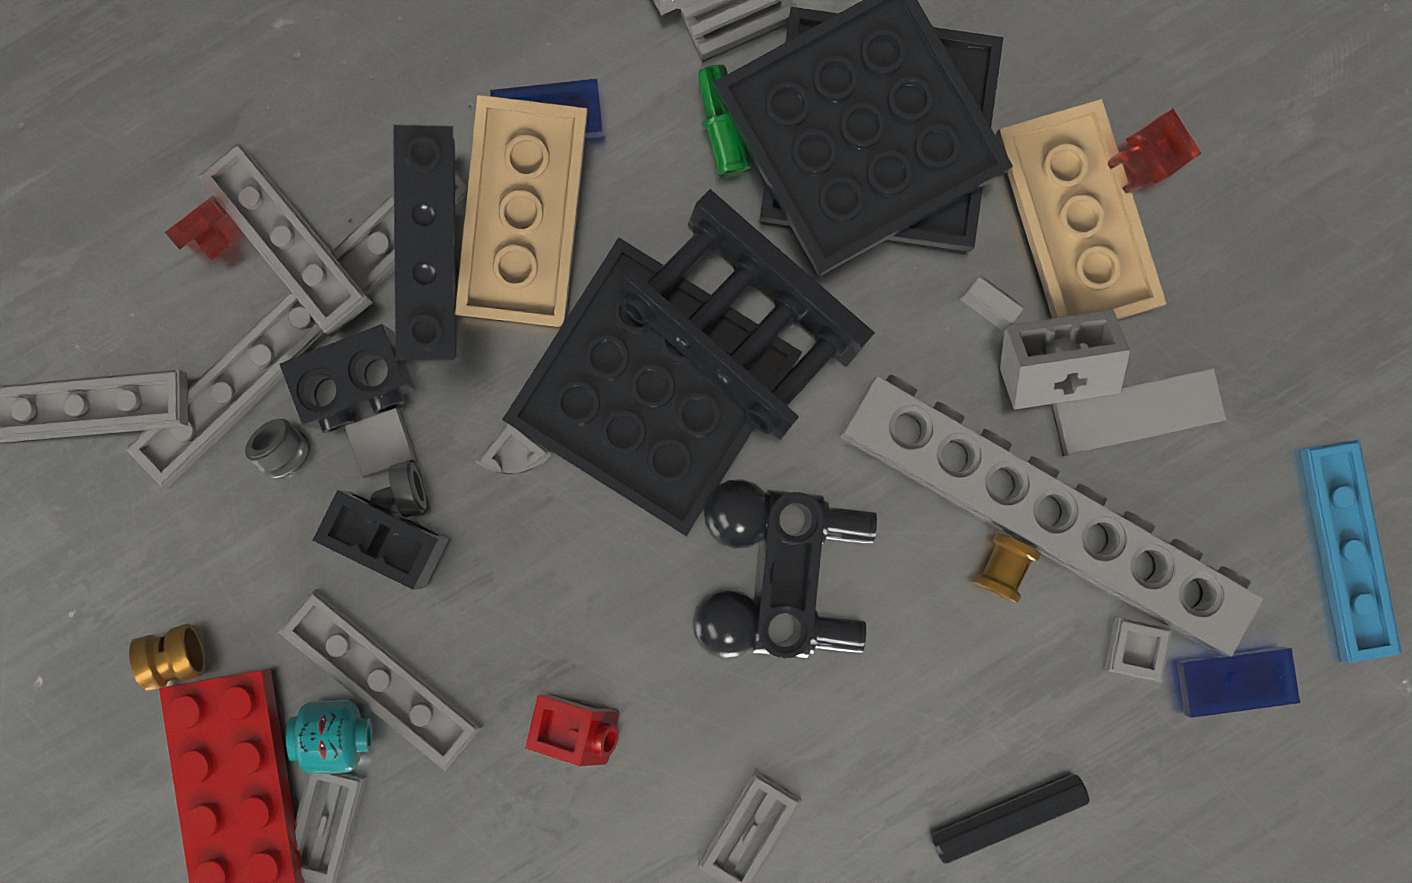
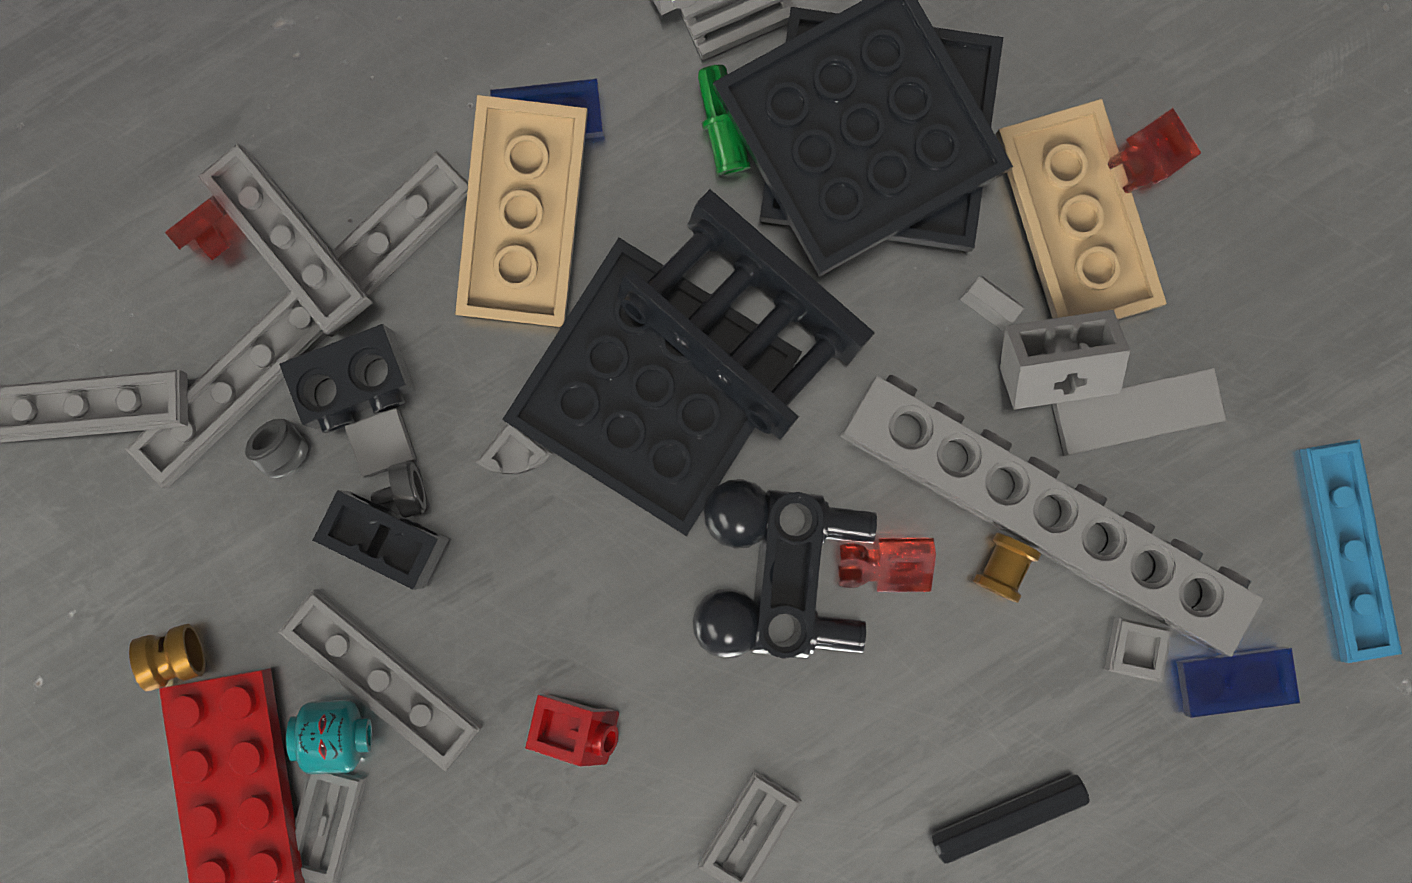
(424, 242): black fence -> none
(895, 566): none -> clear red plate

